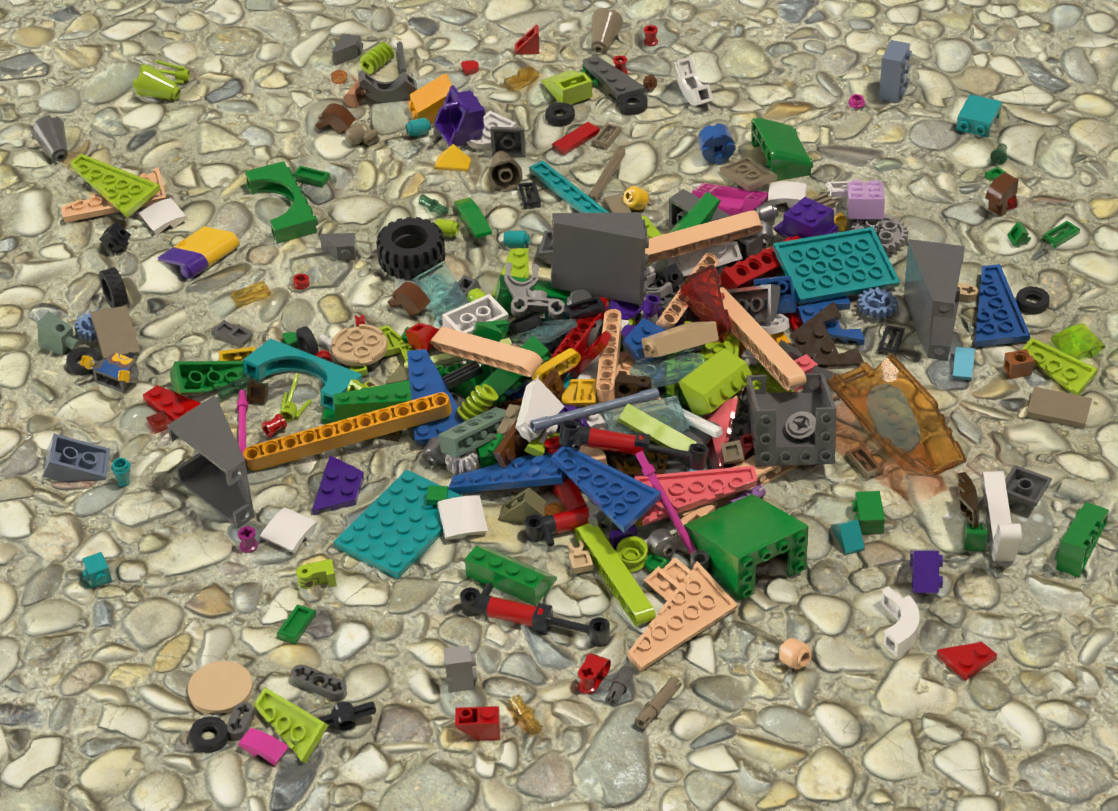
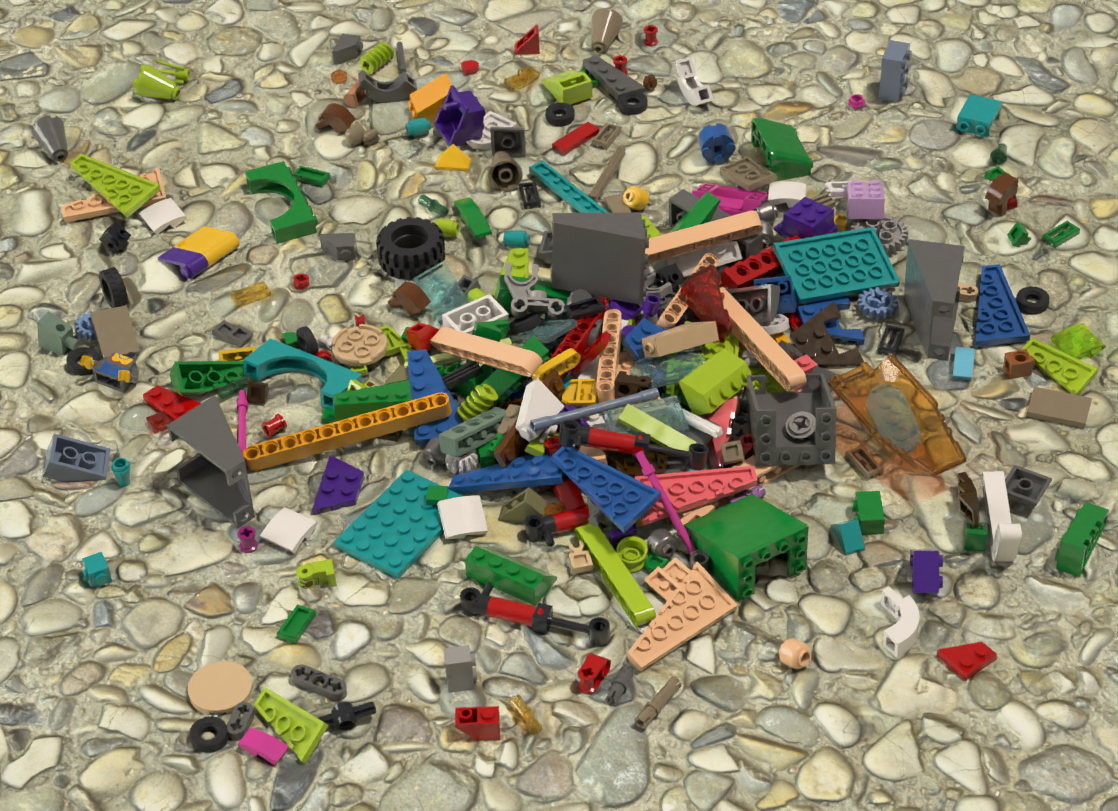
(288, 408): lime plant -> none

